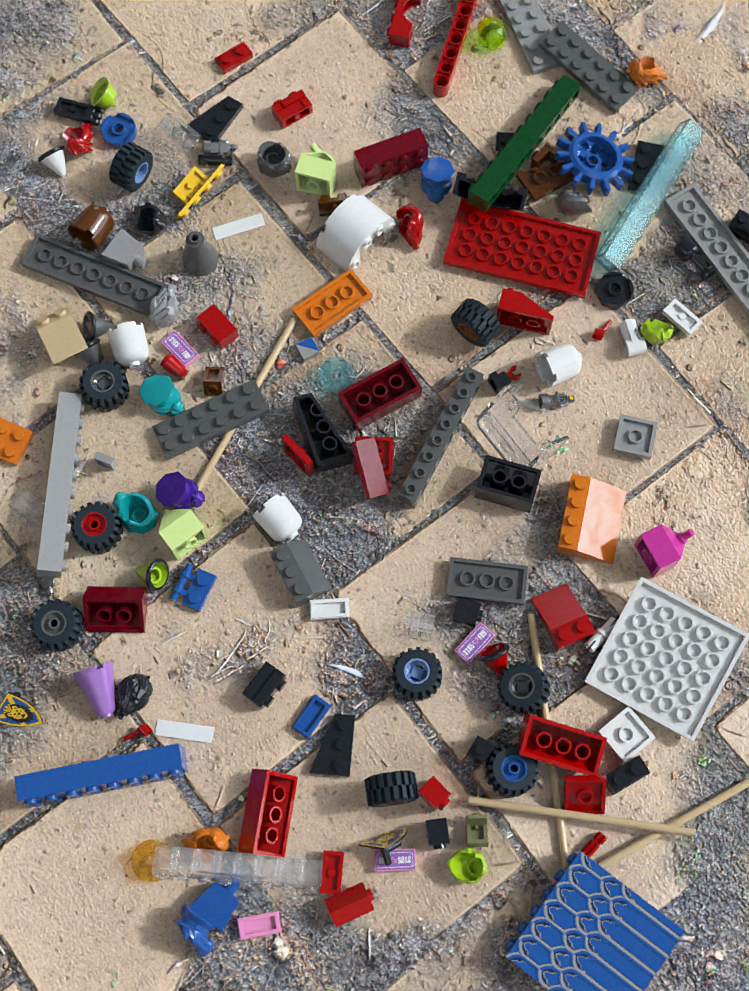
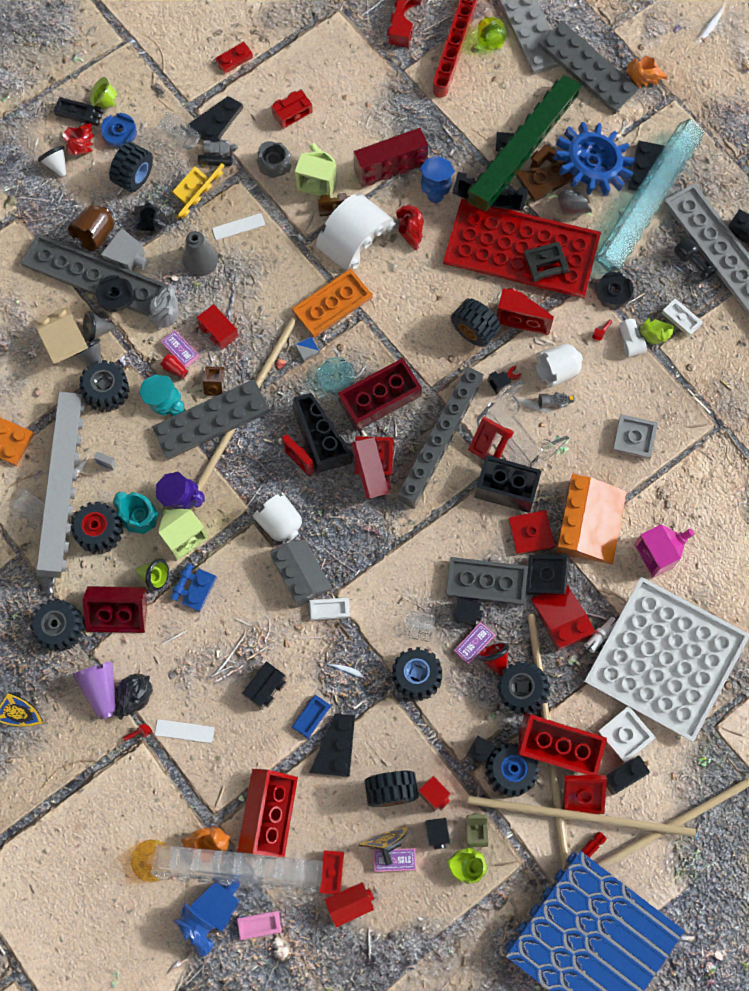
(101, 774): blue brick -> none
(112, 303): none -> black plate
(129, 344): white cylinder -> none
(485, 437): none -> red plate
(531, 532): none -> red plate
(545, 256): none -> pearl dark grey plate
(547, 574): none -> black hinge

